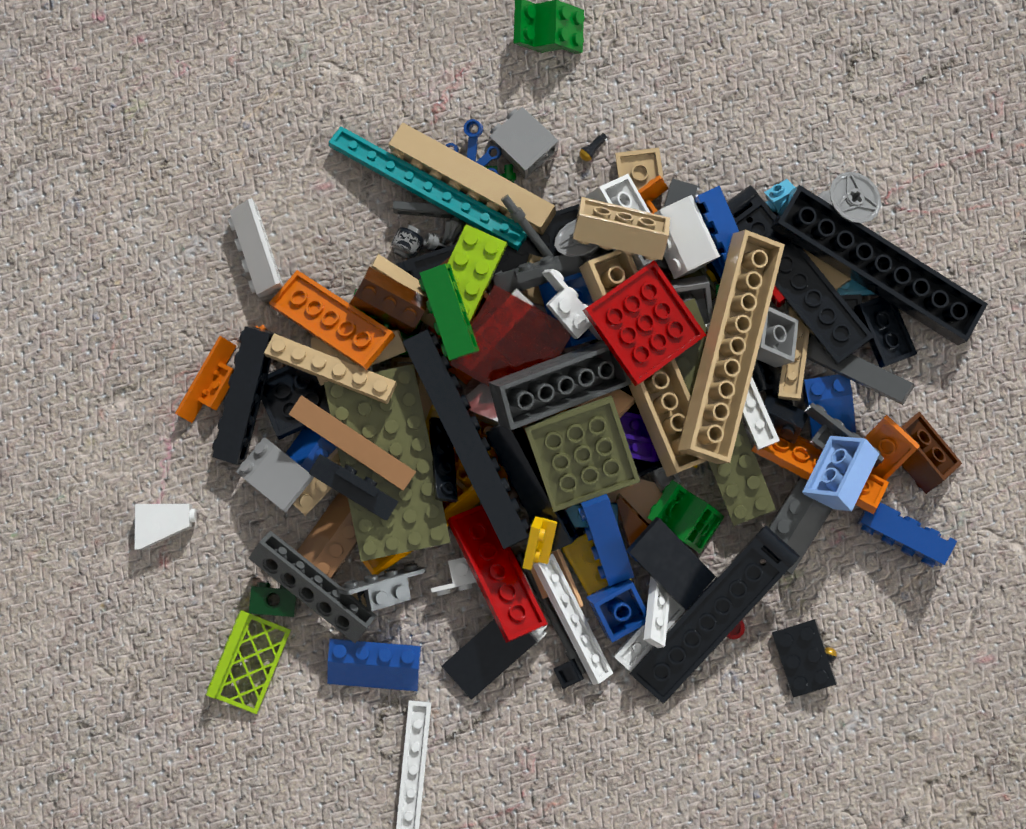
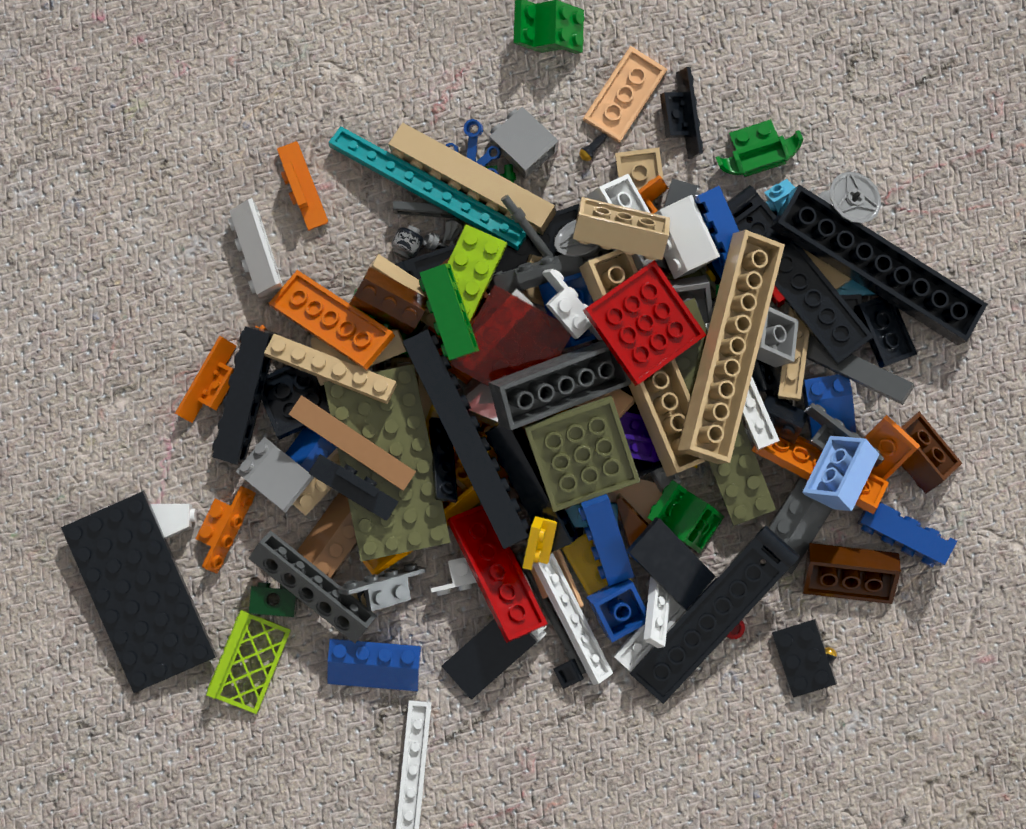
(139, 592): none -> black plate
(222, 526): none -> orange bracket
(302, 185): none -> orange bracket
(625, 94): none -> light nougat tile
(681, 113): none -> black bracket
(759, 149): none -> green plate
(851, 573): none -> reddish brown slope

